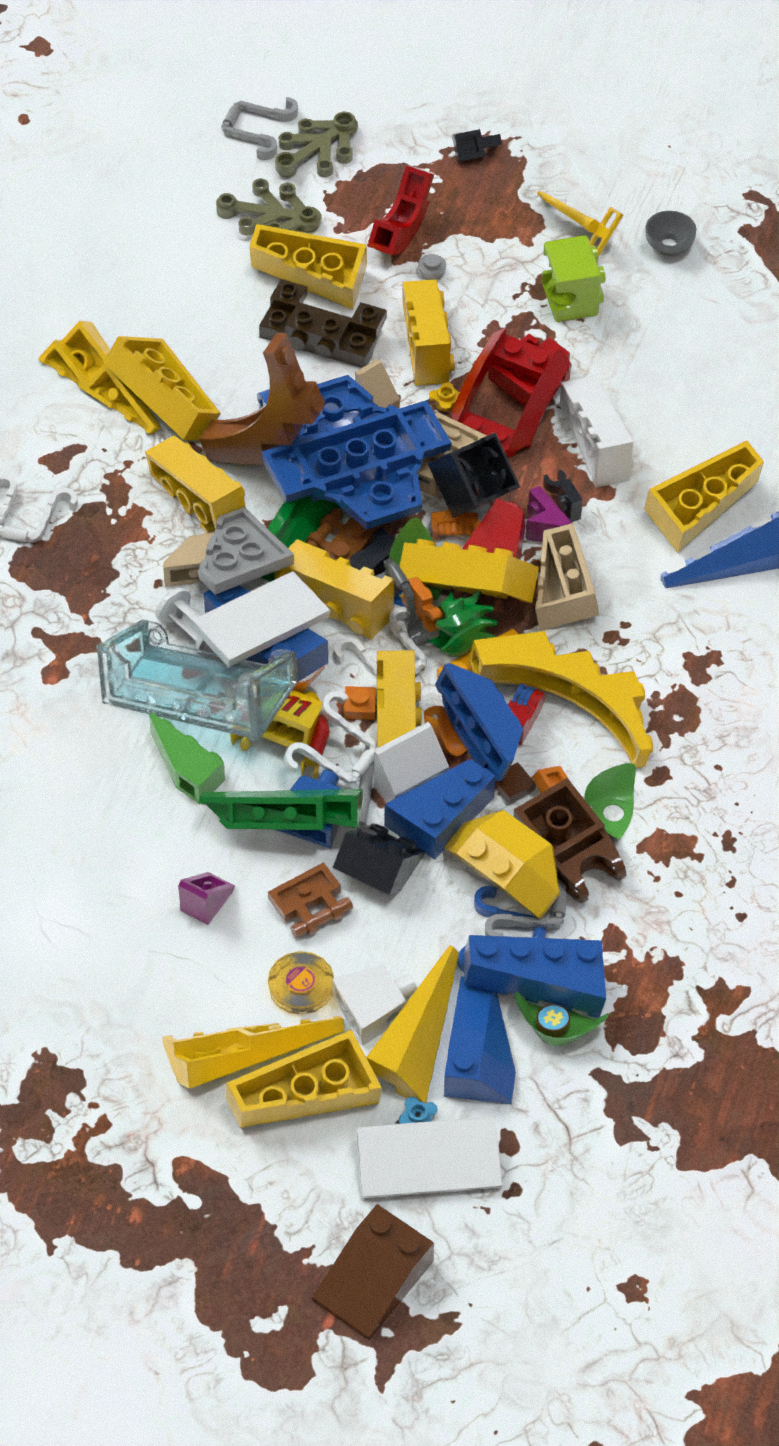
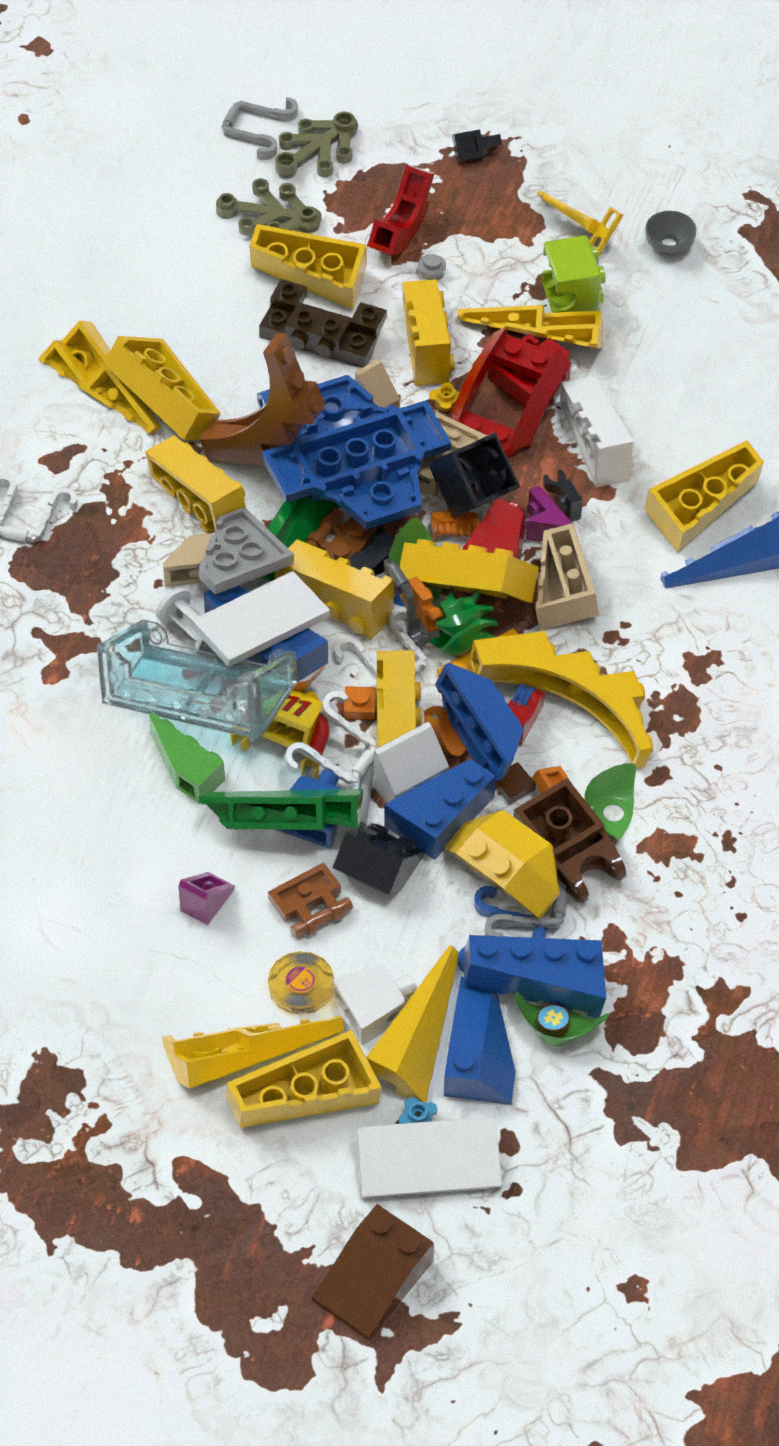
(577, 328): none -> yellow wedge

